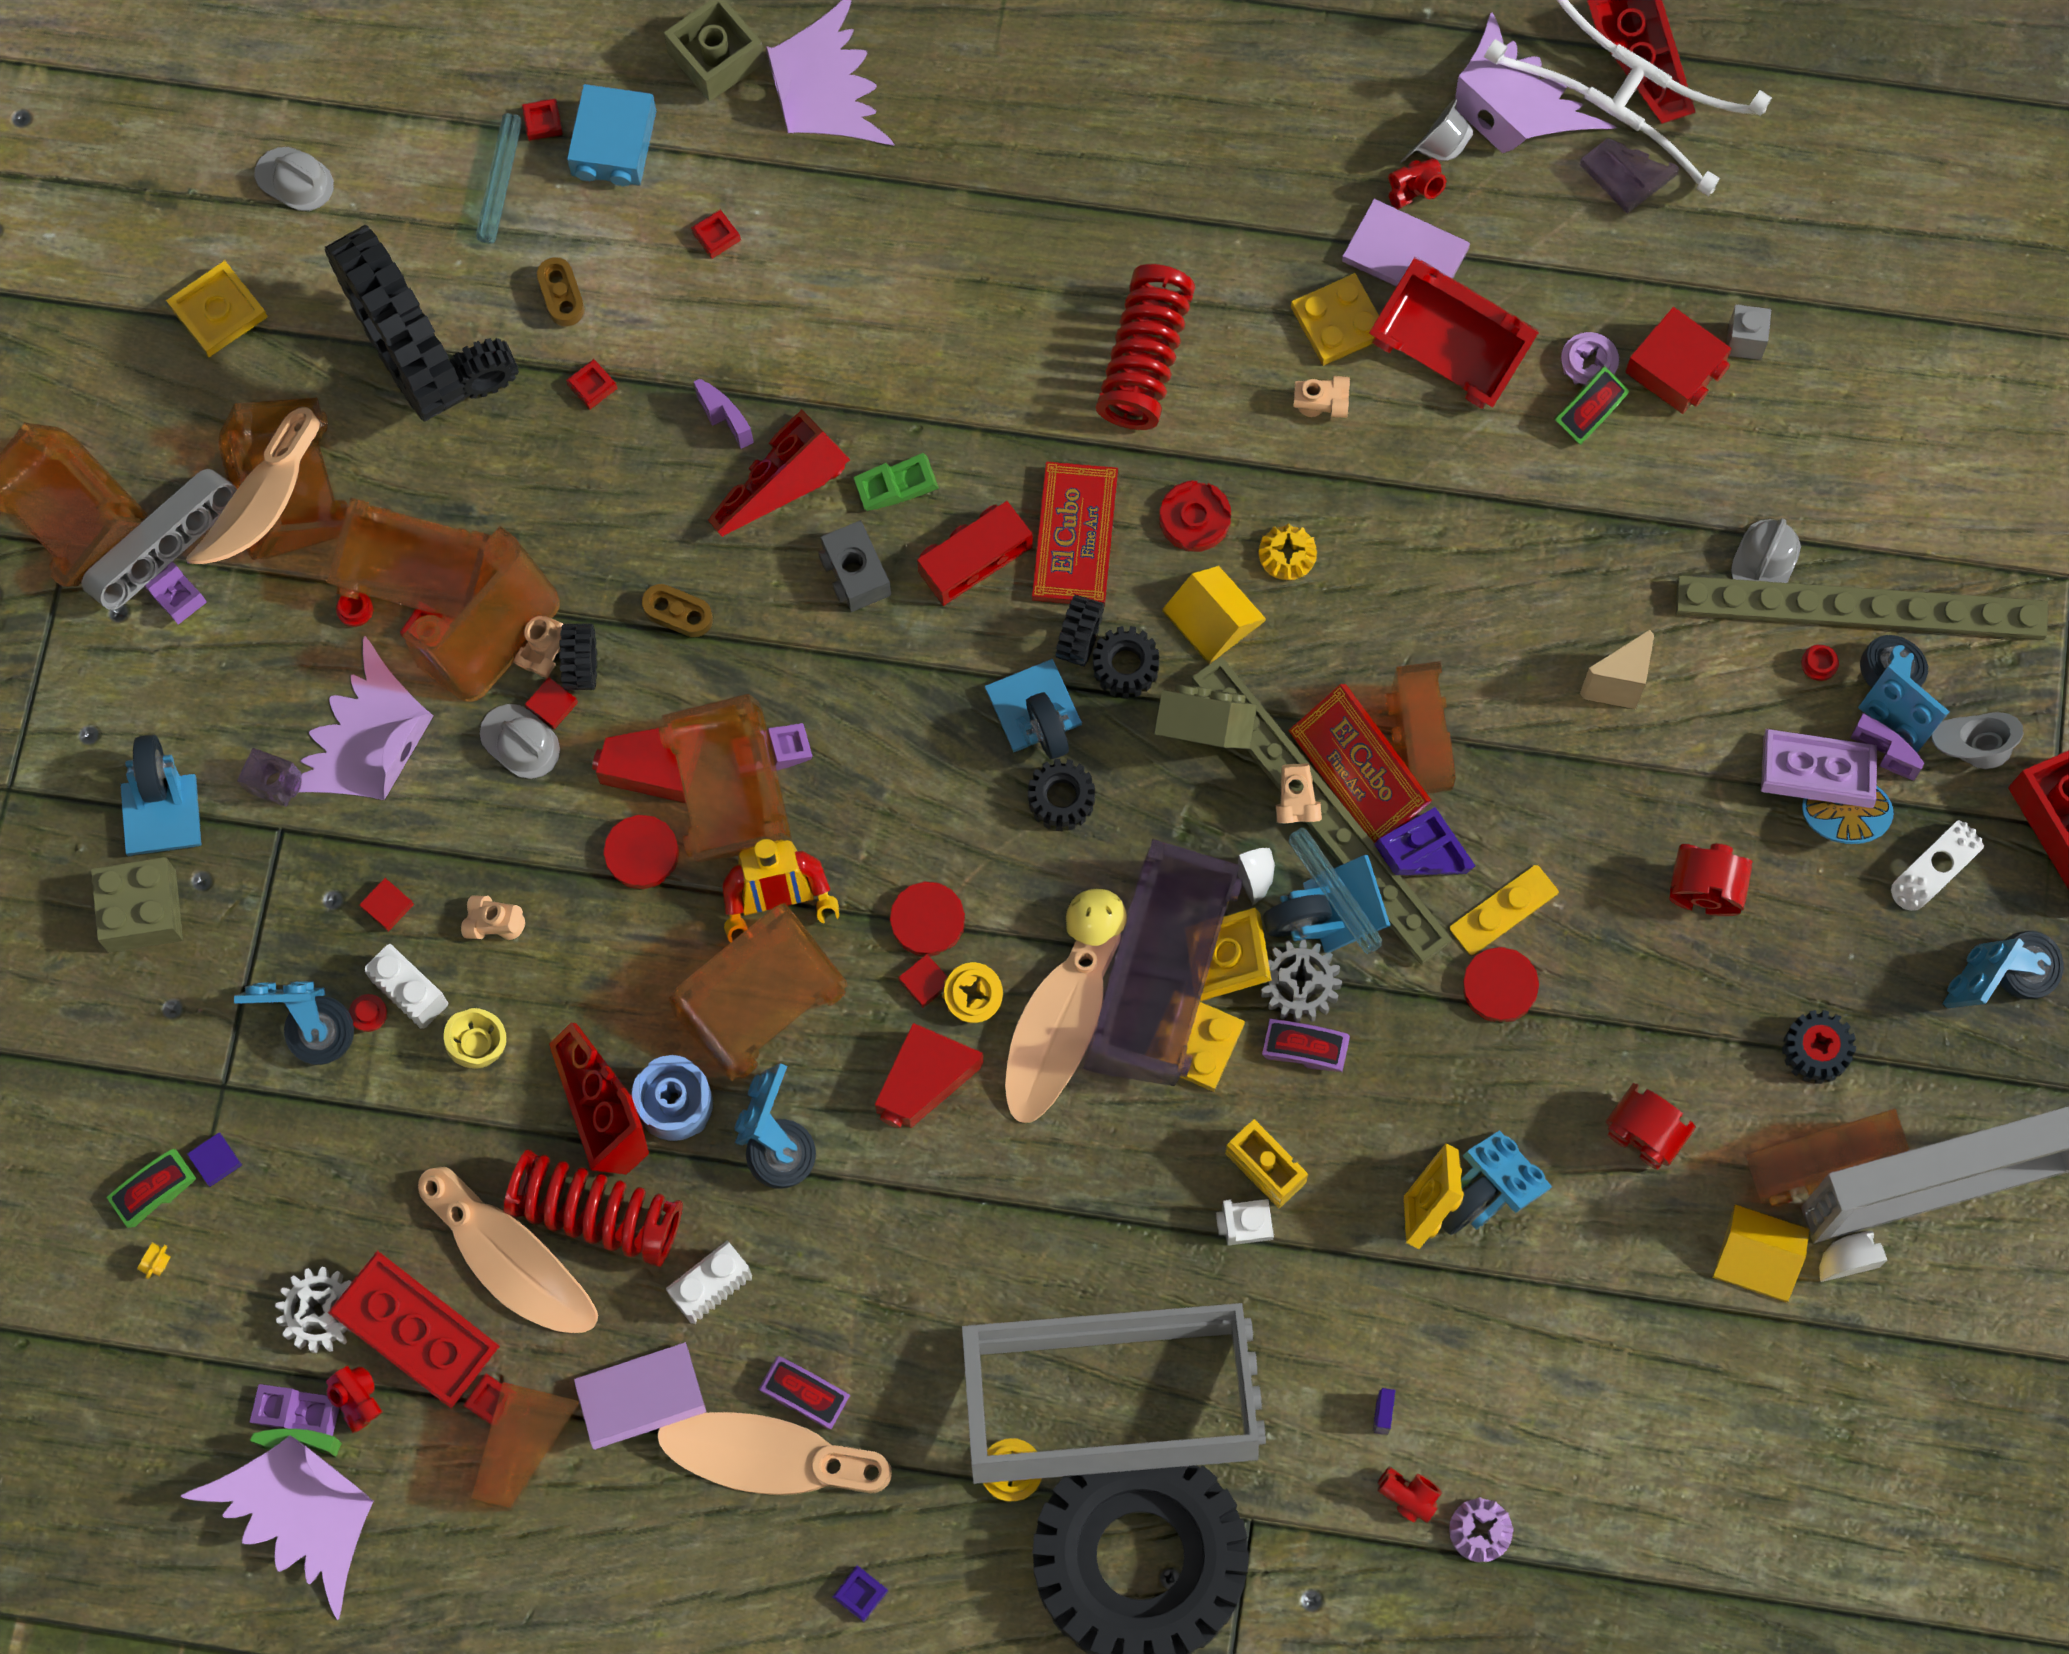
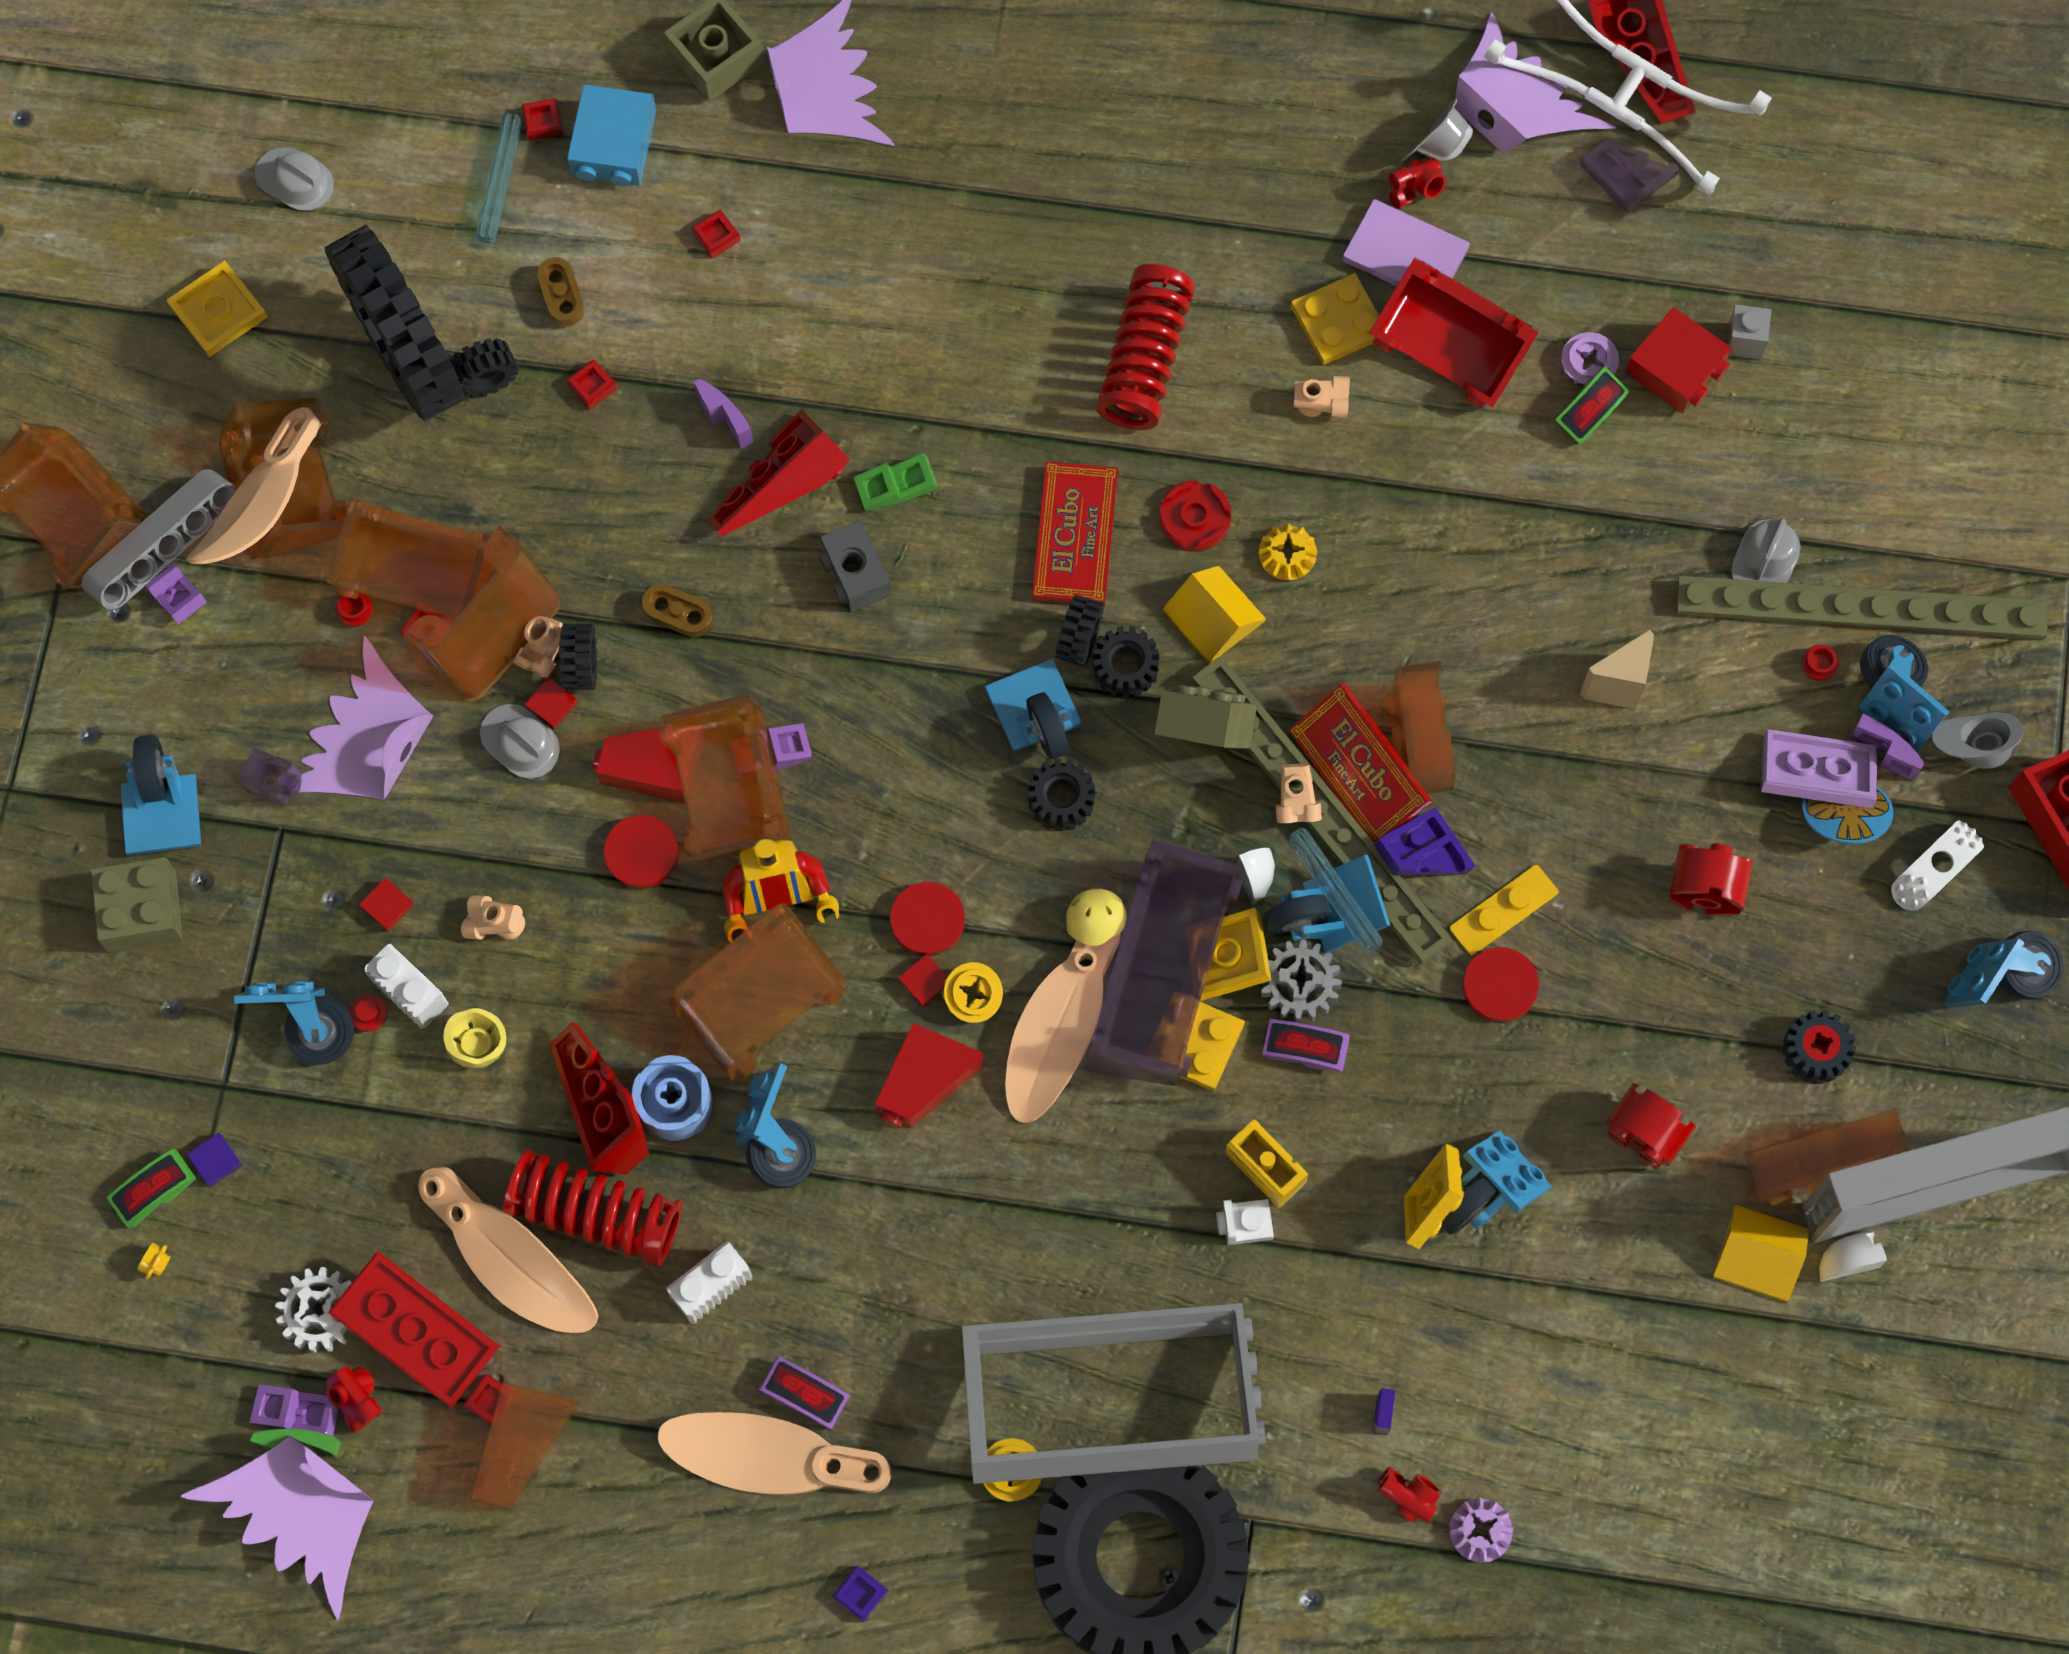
(639, 1396): lavender tile -> none
(974, 552): red brick -> none

